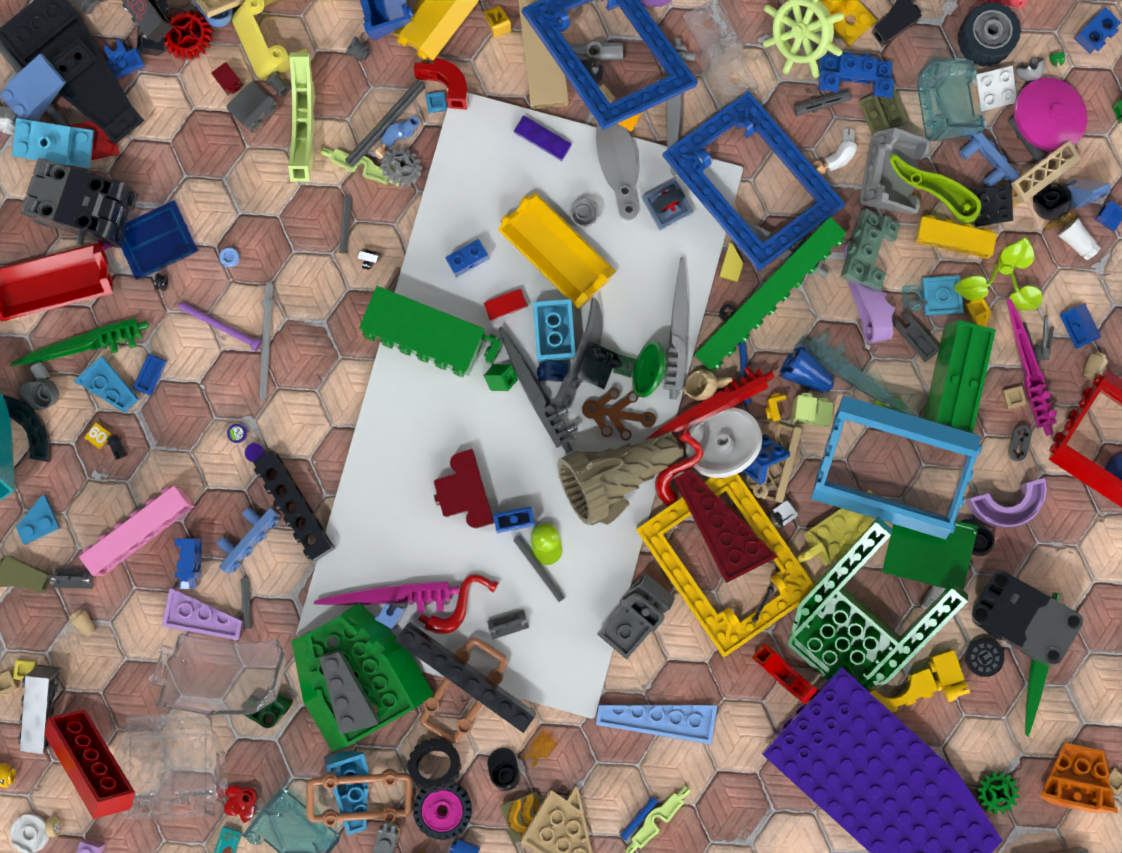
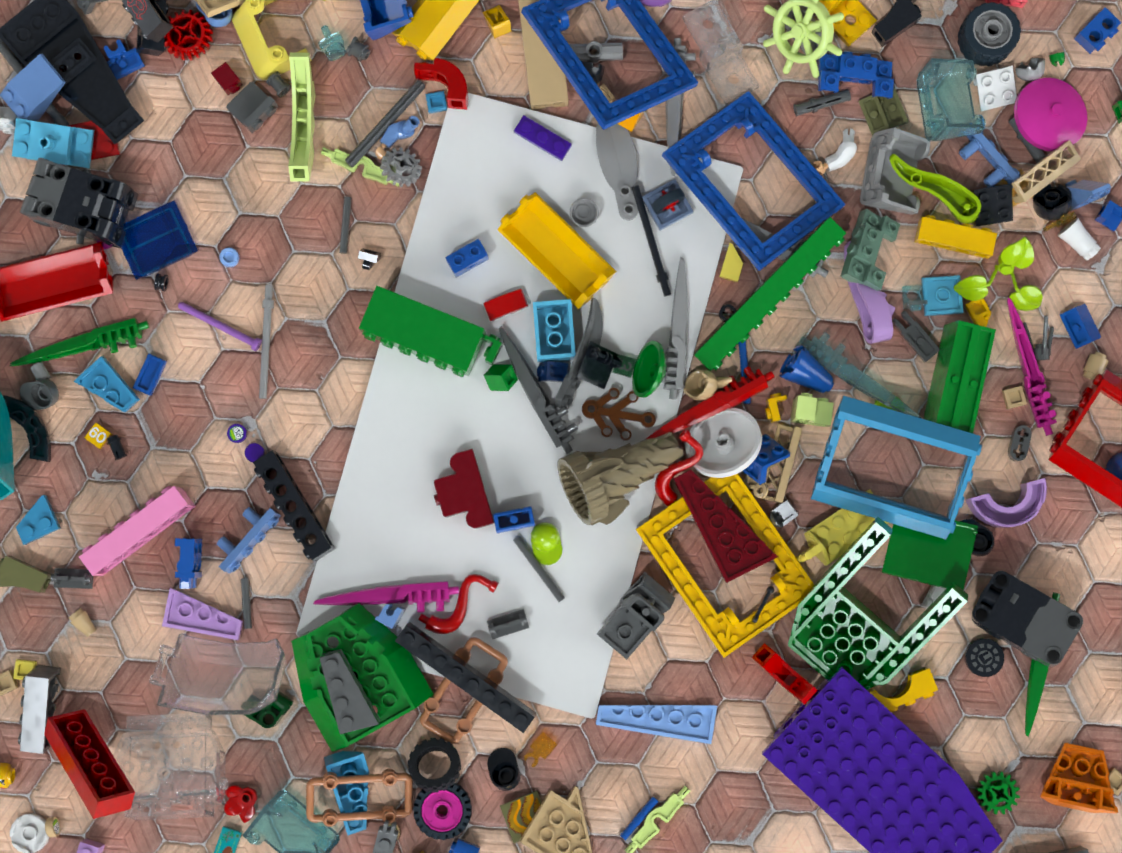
(332, 44): none -> clear light blue piece
(661, 276): none -> black bar
(948, 675): yellow hinge -> none

